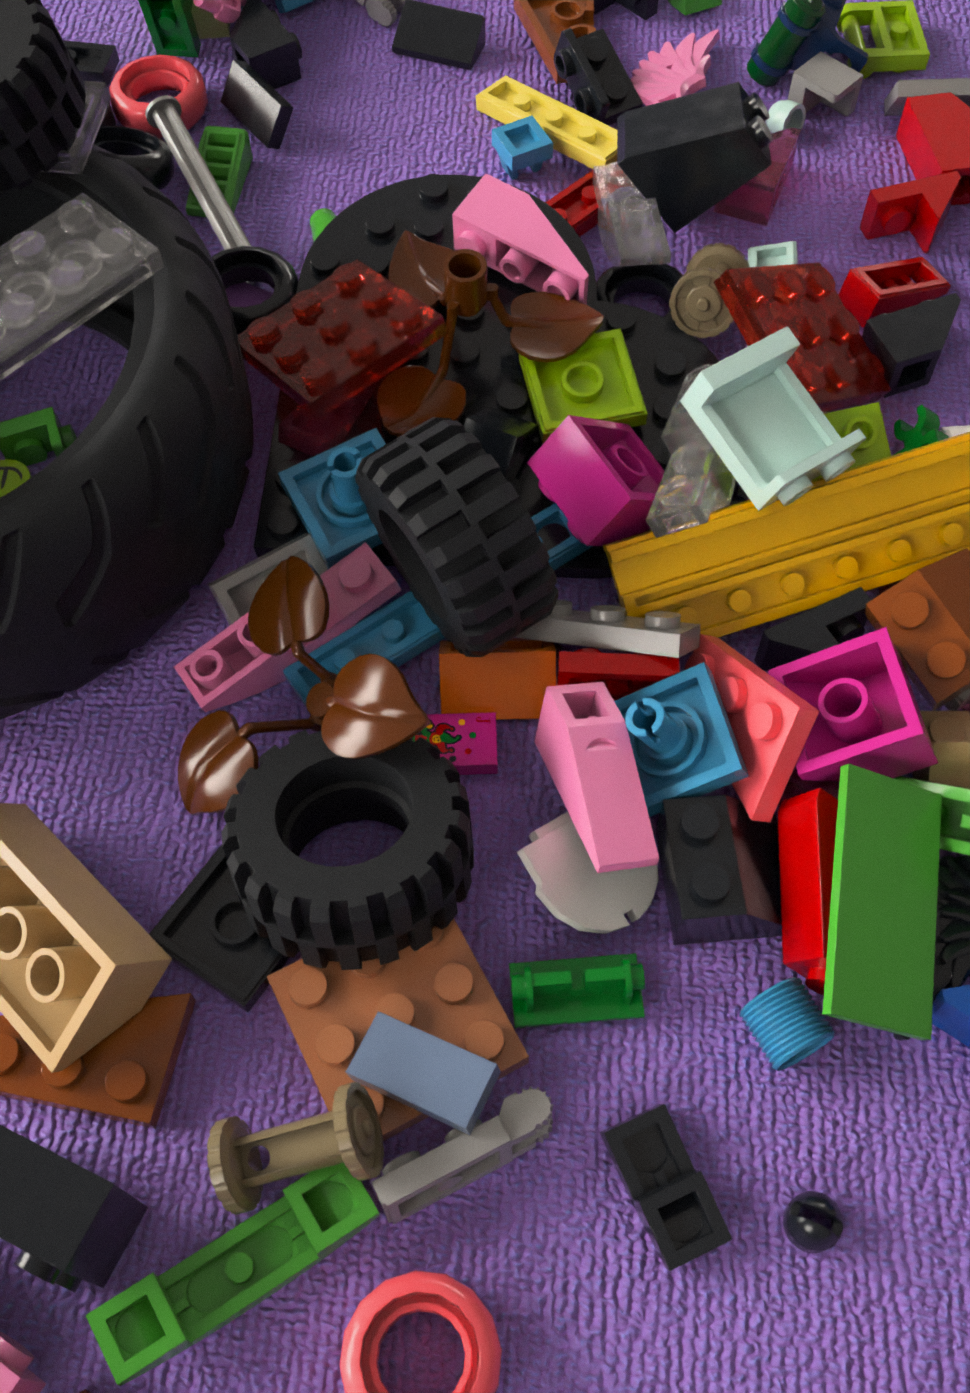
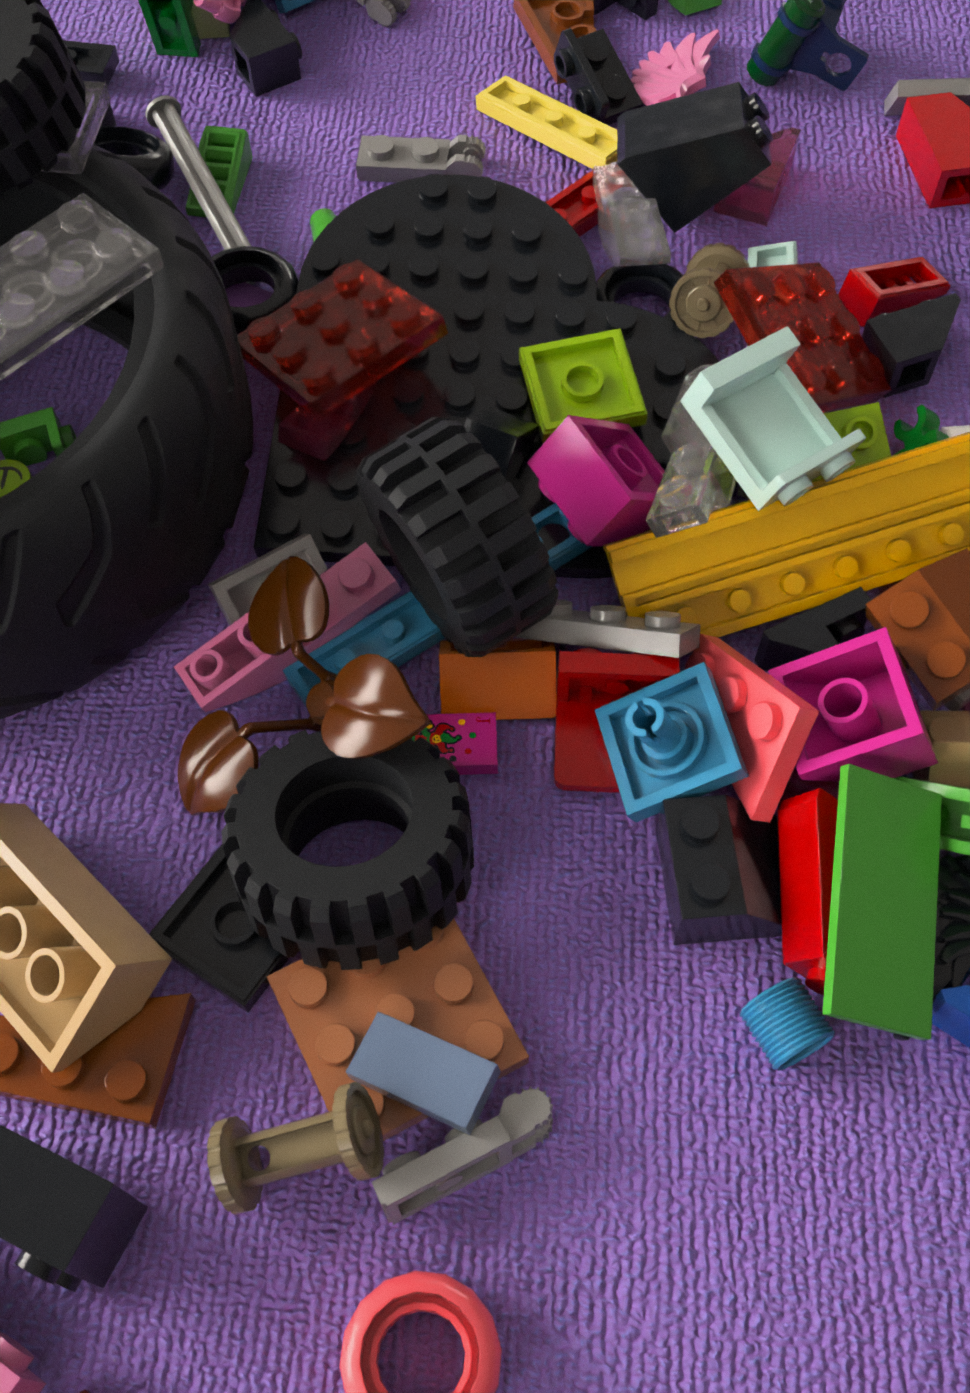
(157, 74): coral wheel -> none
(231, 1273): bright green slope -> none
(256, 104): black tile -> none
(329, 498): dark azure plate -> none
(403, 158): none -> light grey hinge
(439, 34): black slope -> none
(517, 240): bright pink slope -> none
(522, 145): dark azure tile -> none
(541, 322): reddish brown plant -> none
(575, 890): white piece -> none
(577, 990): green hinge -> none
(596, 775): bright pink slope -> none
(665, 1187): black slope -> none
(786, 115): light aqua hinge -> none
(808, 1234): black hinge -> none
(827, 82): light grey panel -> none
(895, 33): lime plate -> none
(910, 206): red slope -> none

